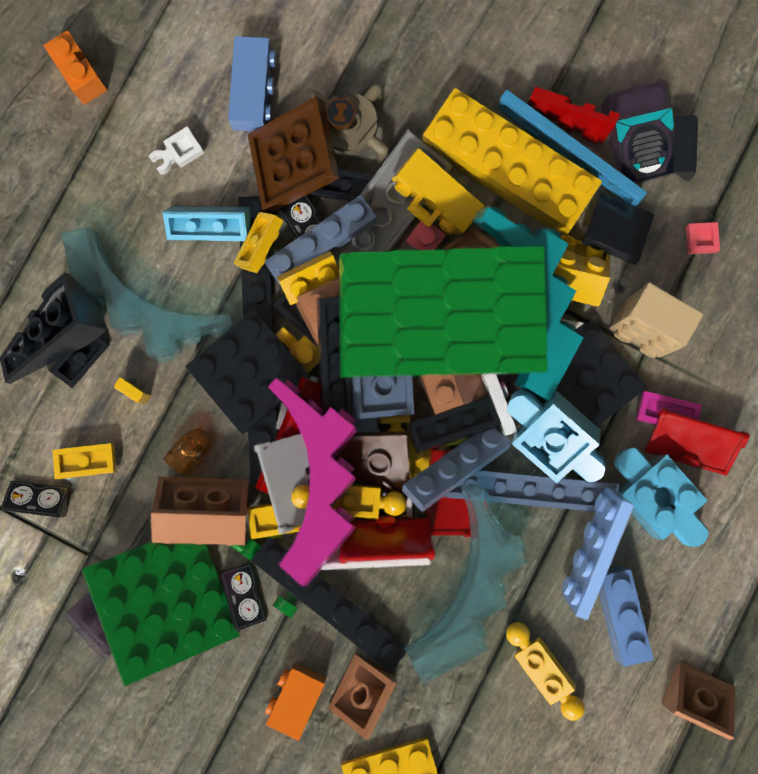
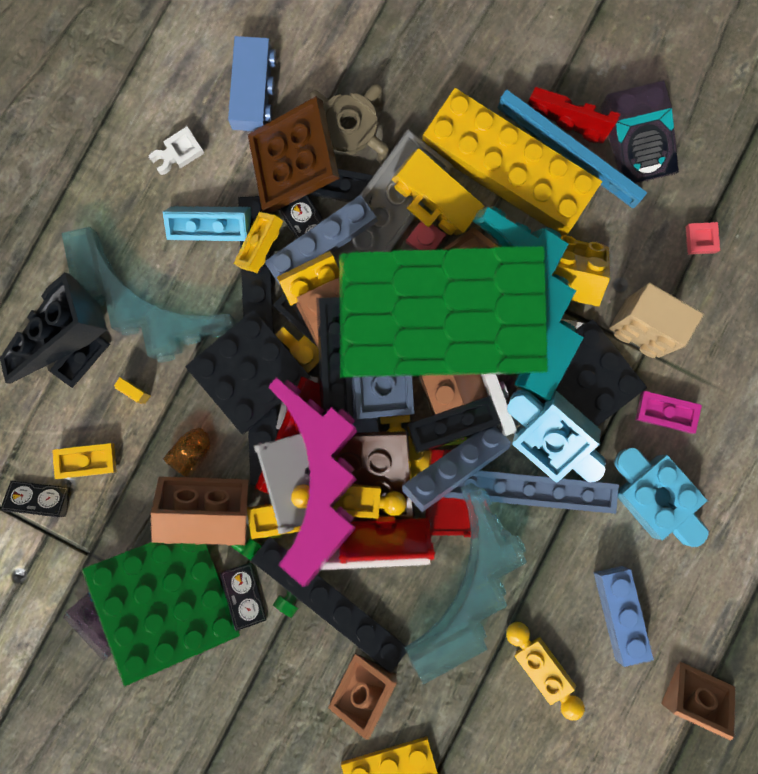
(75, 67): orange brick -> none
(296, 701): orange brick -> none
(340, 114): tile -> none
(597, 551): light blue plate -> none
(618, 228): black tile -> none
(685, 146): black slope -> none
(711, 444): red door -> none

